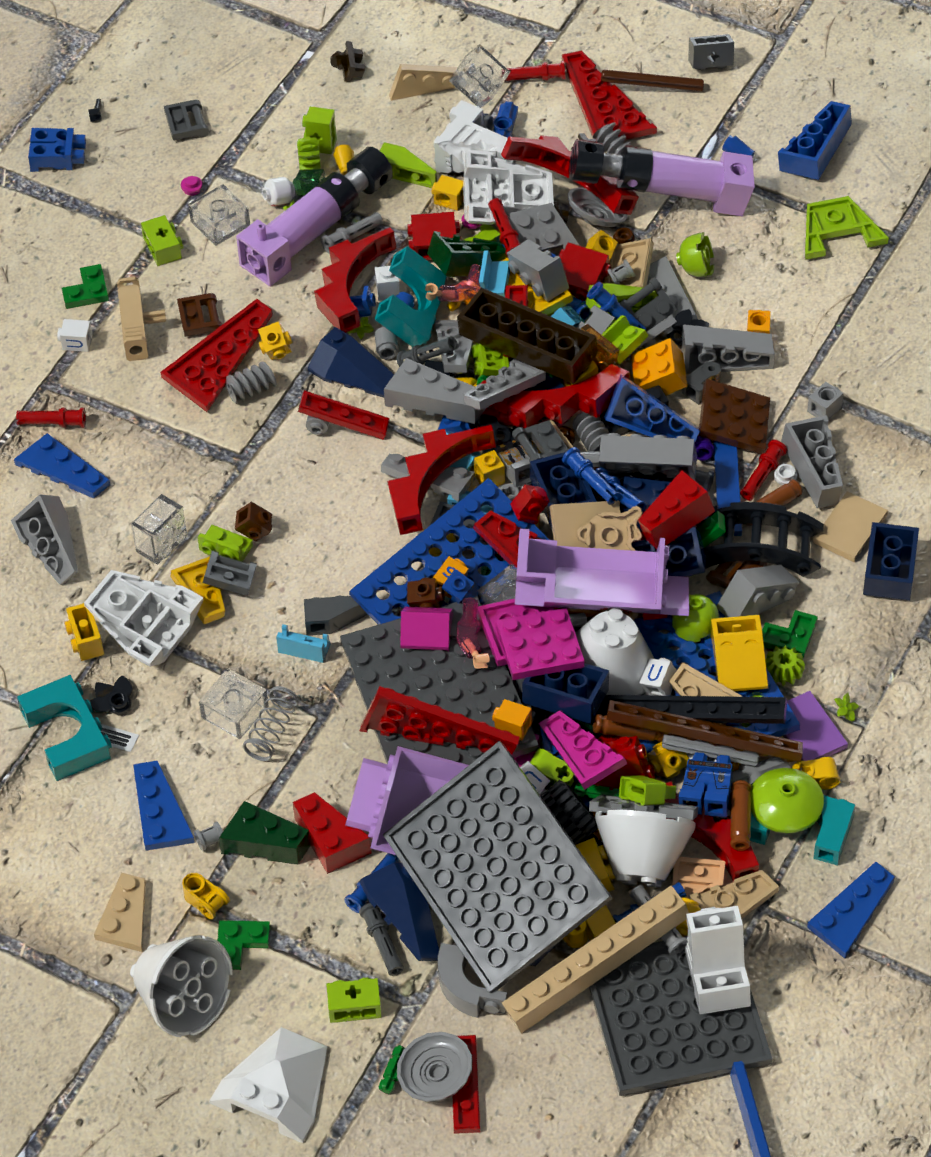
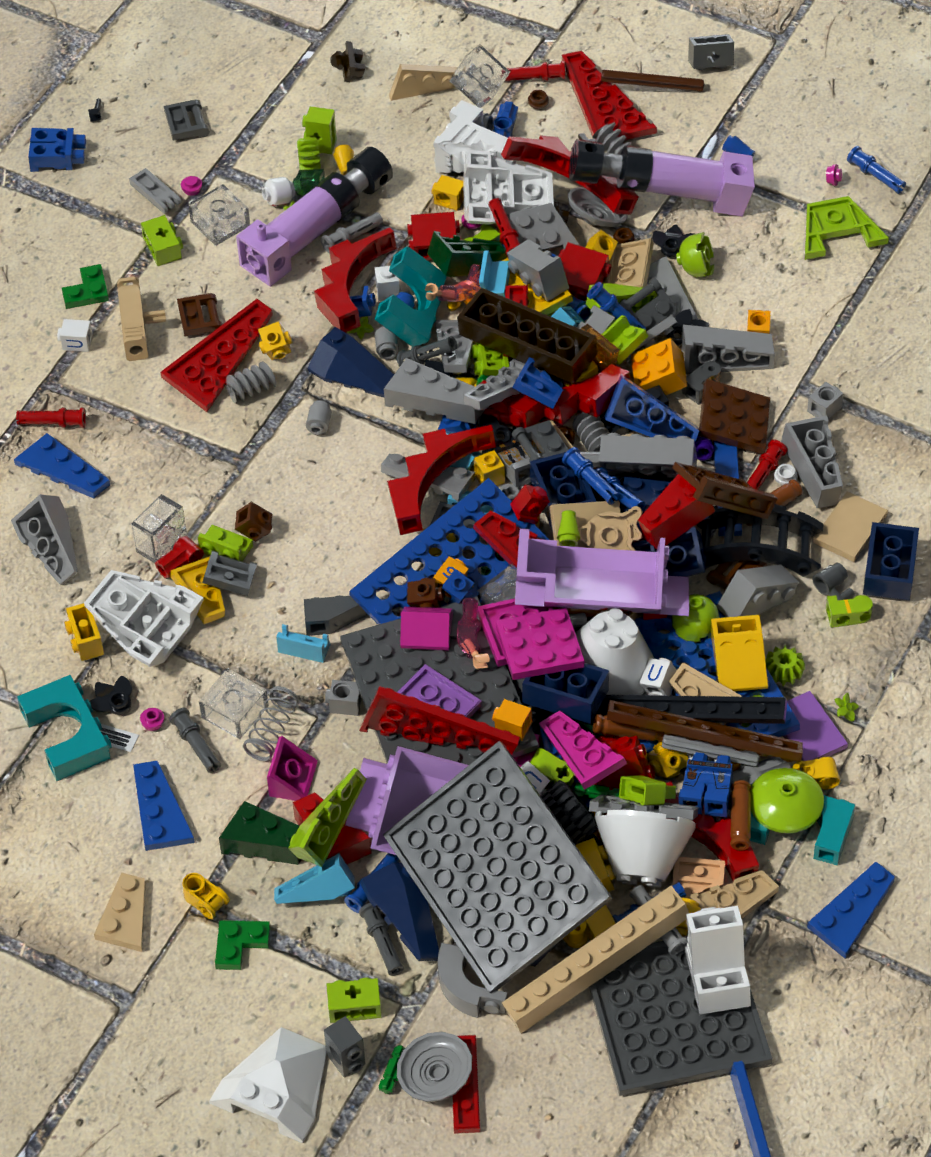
(152, 724): none -> dark pink plate
(154, 190): none -> light grey hinge
(183, 553): none -> red piece
(184, 983): white cone -> none
(191, 732): none -> dark grey pin
(208, 836): light grey bush -> none
(290, 771): none -> dark pink slope
(318, 883): none -> medium azure slope
(321, 828): none -> lime wedge
(343, 415): red tile -> none
(344, 1047): none -> dark grey brick
(350, 704): none -> light grey brick
(407, 166): lime slope -> none
(438, 690): none -> medium lavender tile
(537, 385): none -> blue wing
(538, 99): none -> reddish brown plate
(568, 530): none -> lime cone
(621, 272): light grey bush -> none
(670, 240): none -> black plate
(712, 528): green plate -> none
(726, 491): none -> reddish brown fence
(796, 635): green plate -> none
(815, 146): blue wedge -> none
(829, 579): none -> dark grey piece
(833, 174): none -> dark pink plate
(848, 611): none -> lime leg
(869, 165): none -> blue pin

